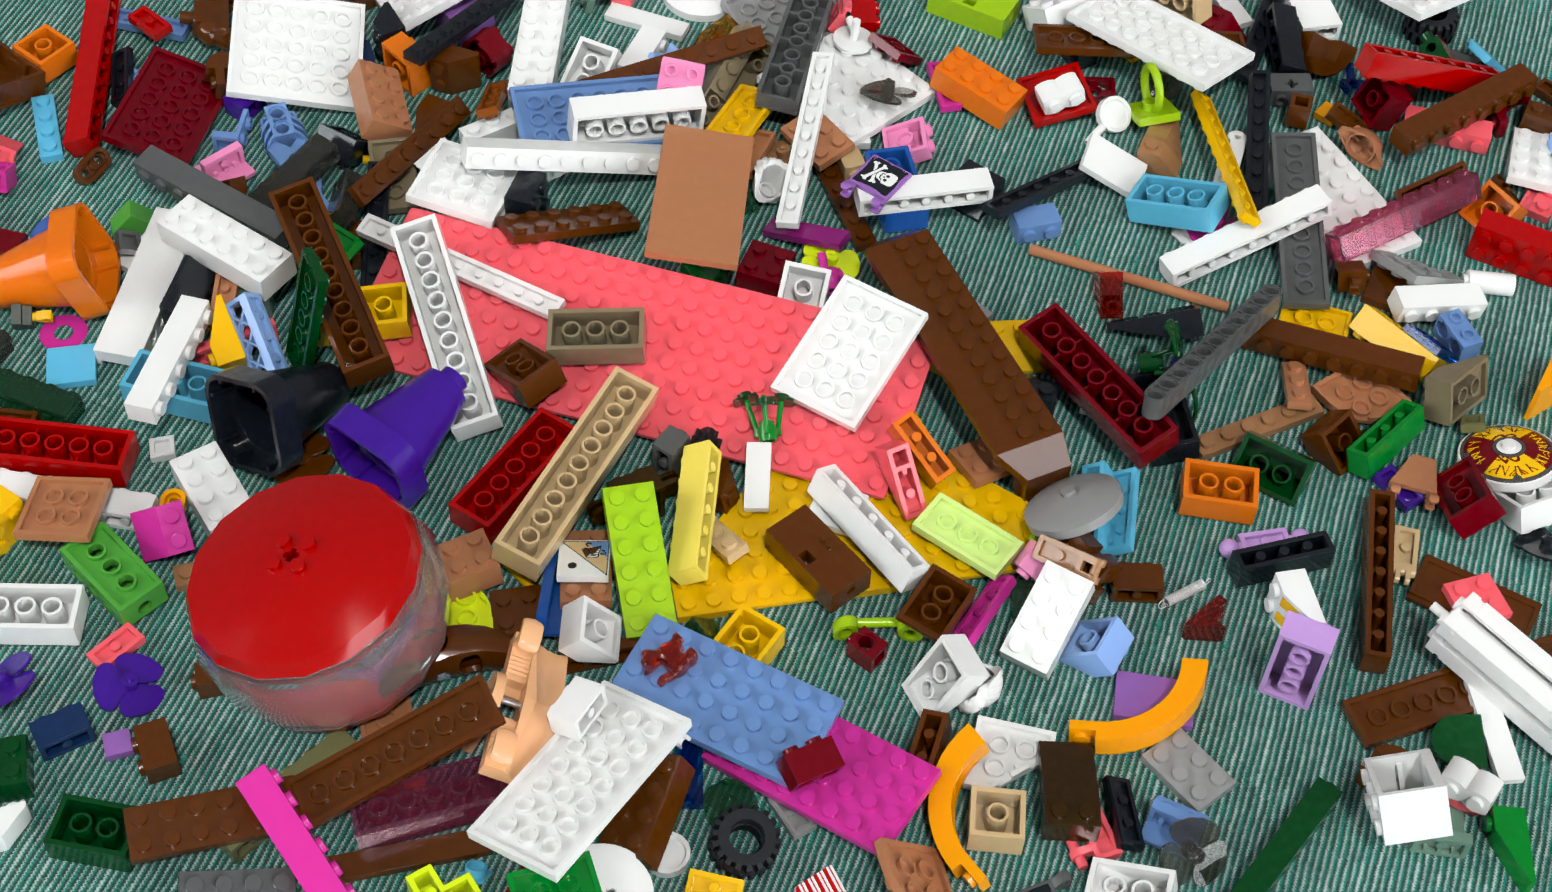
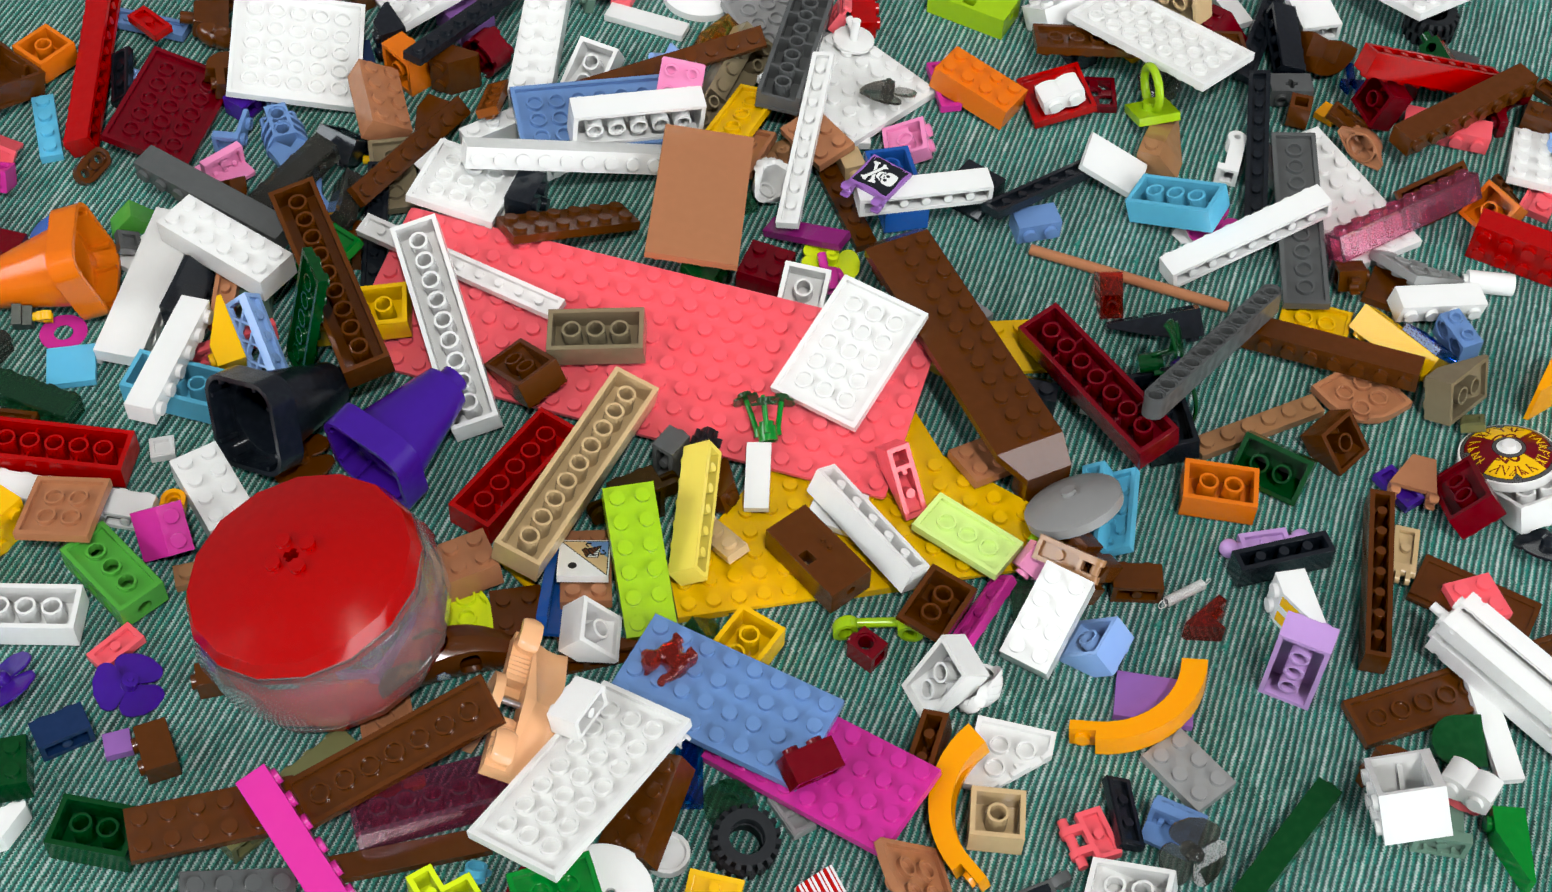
(646, 41): white brick -> none
(895, 49): dark red plate -> none
(926, 453): orange brick -> none
(1068, 792): dark brown slope -> none
(1112, 115): white piece -> none
(1225, 159): yellow plate -> none
(1296, 385): nougat plate -> none
(1385, 439): green brick -> none
(1484, 56): medium azure tile -> none

